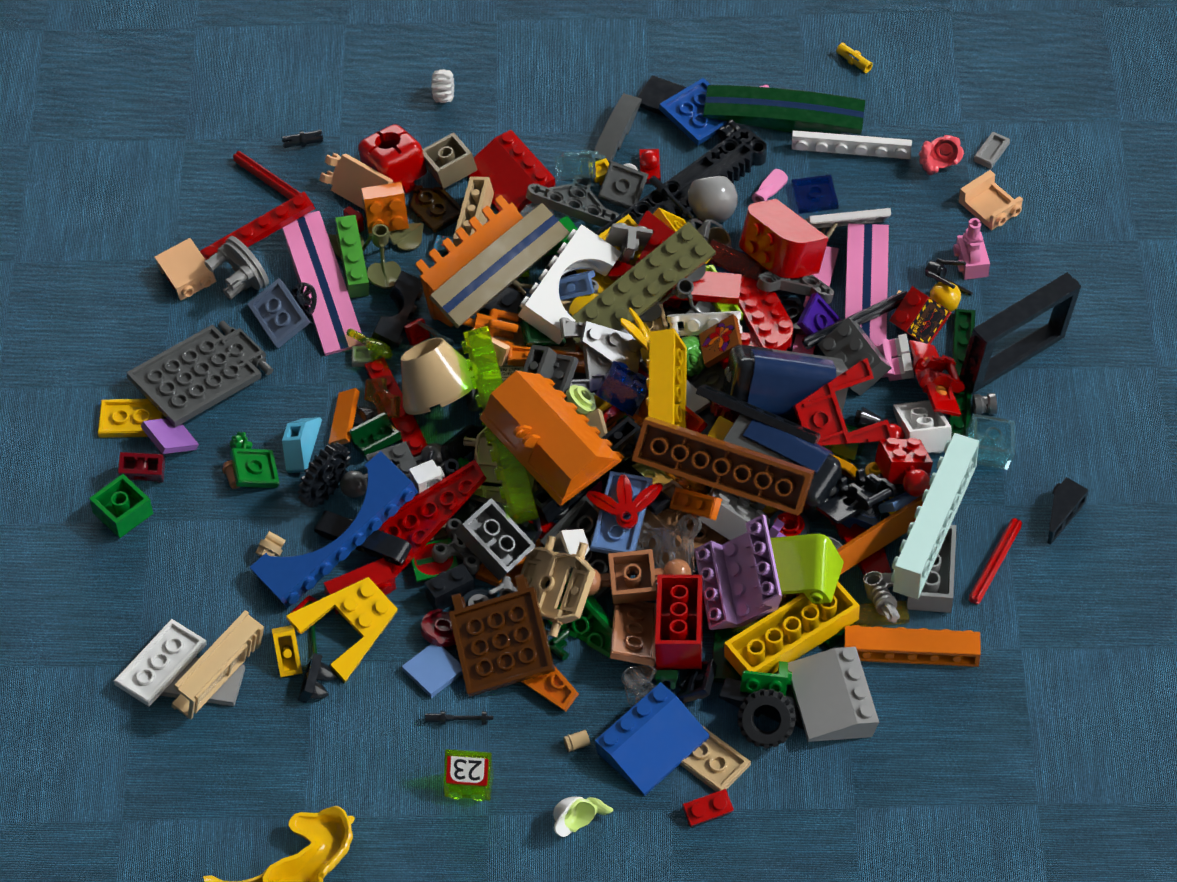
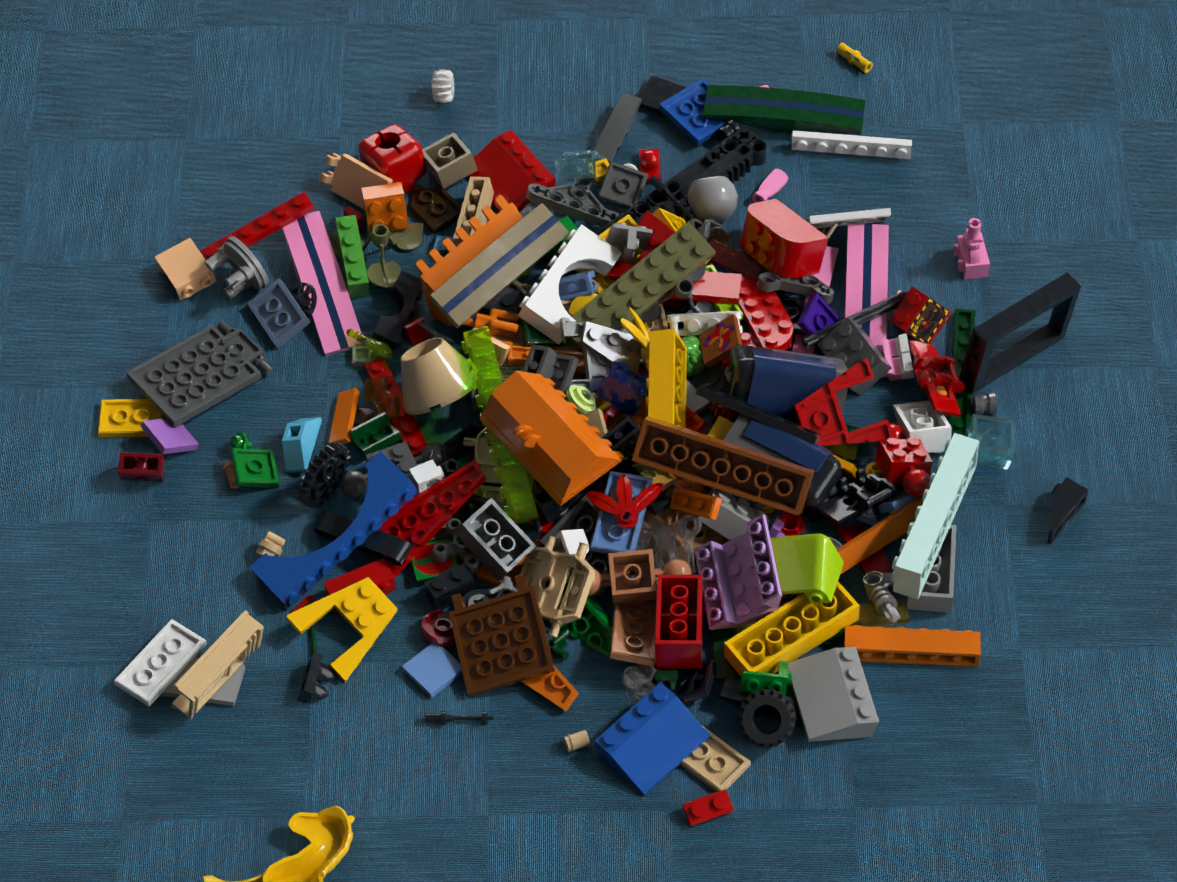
(121, 505): green brick -> none
(265, 175): red axle -> none
(287, 651): yellow slope -> none
(302, 138): black pin -> none
(468, 774): slope -> none
(576, 813): yellowish green hair -> none
(815, 194): clear blue tile -> none
(865, 417): black cone -> none
(938, 272): black plant -> none
(940, 153): coral hair -> none
(946, 296): yellow hair -> none
(989, 201): light nougat panel -> none
(991, 150): light grey tile -> none
(995, 561): red axle -> none

